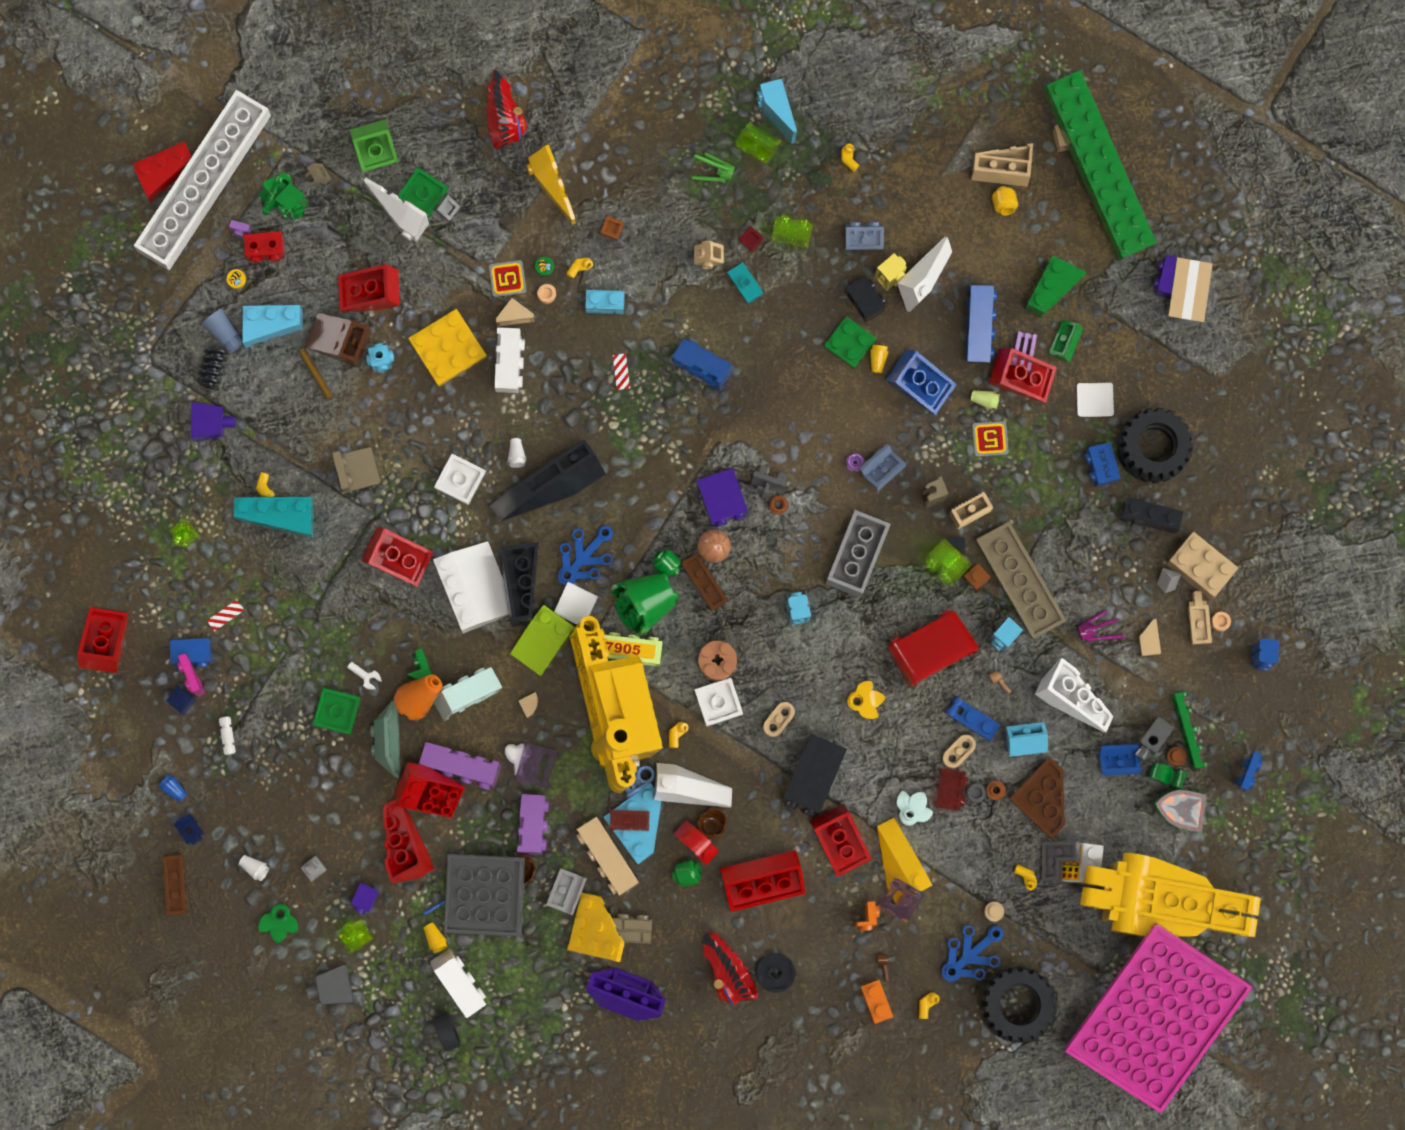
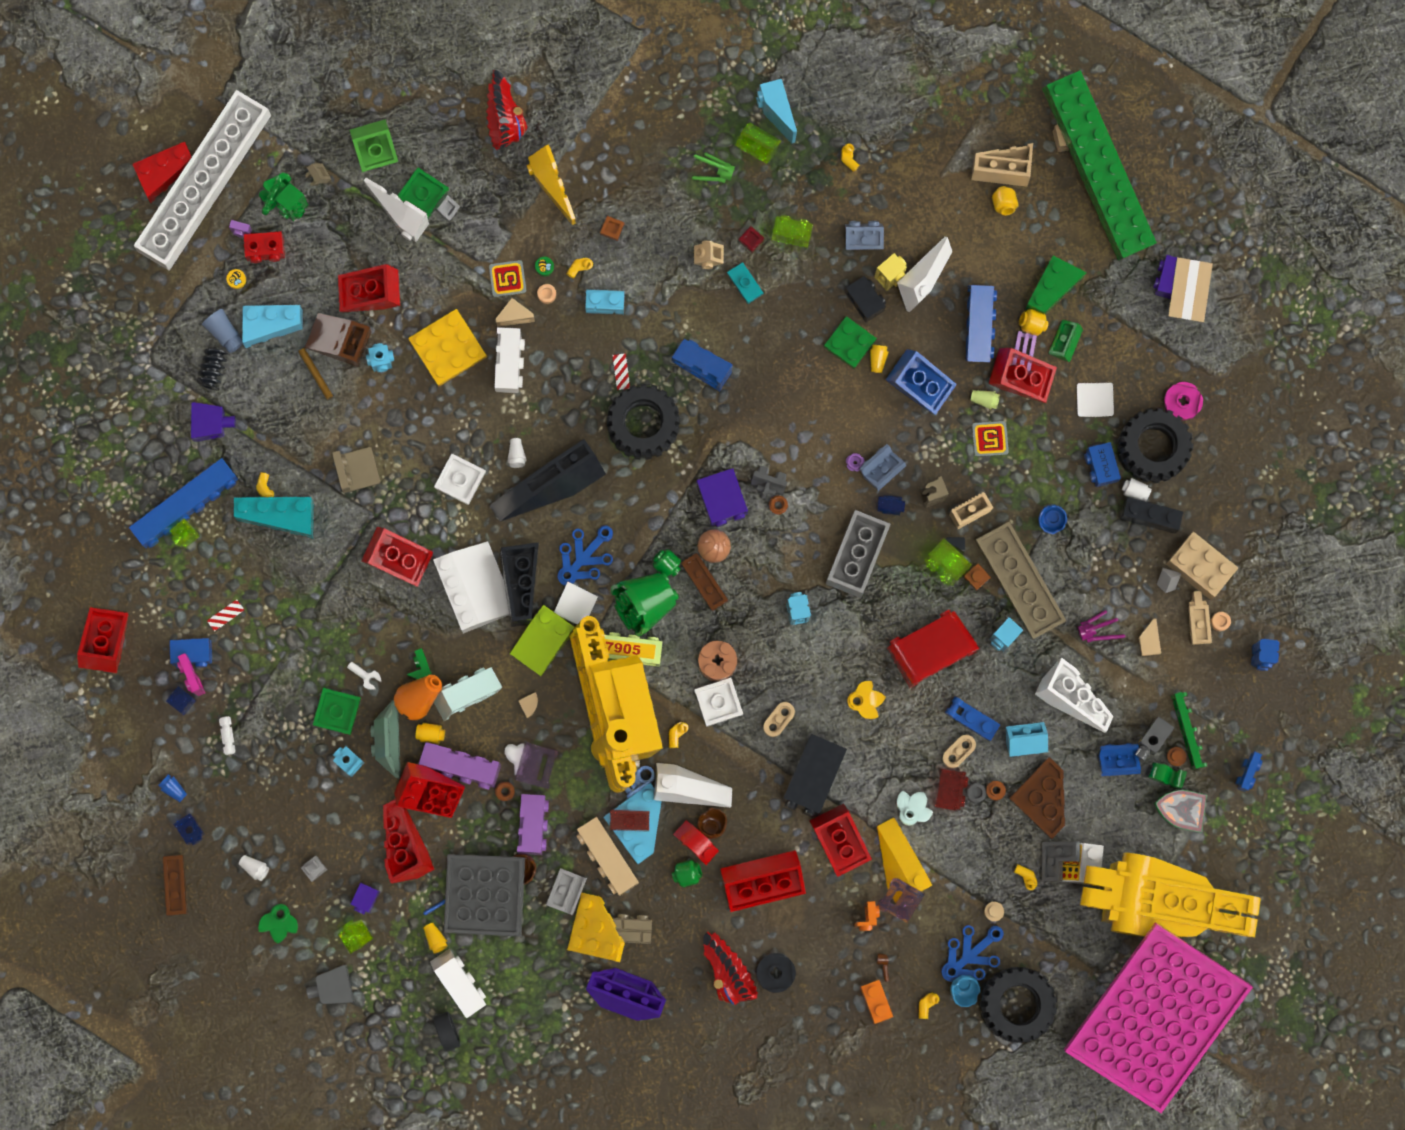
(184, 503): none -> blue brick
(350, 767): none -> medium azure brick
(430, 733): none -> yellow brick
(502, 785): none -> dark orange plate
(638, 397): none -> black tyre
(891, 505): none -> clear blue brick
(965, 990): none -> dark azure hair
(996, 677): medium nougat hand -> none
(1033, 322): none -> yellow head
(1052, 519): none -> blue hair
(1136, 490): none -> white brick
(1192, 395): none -> dark pink plate

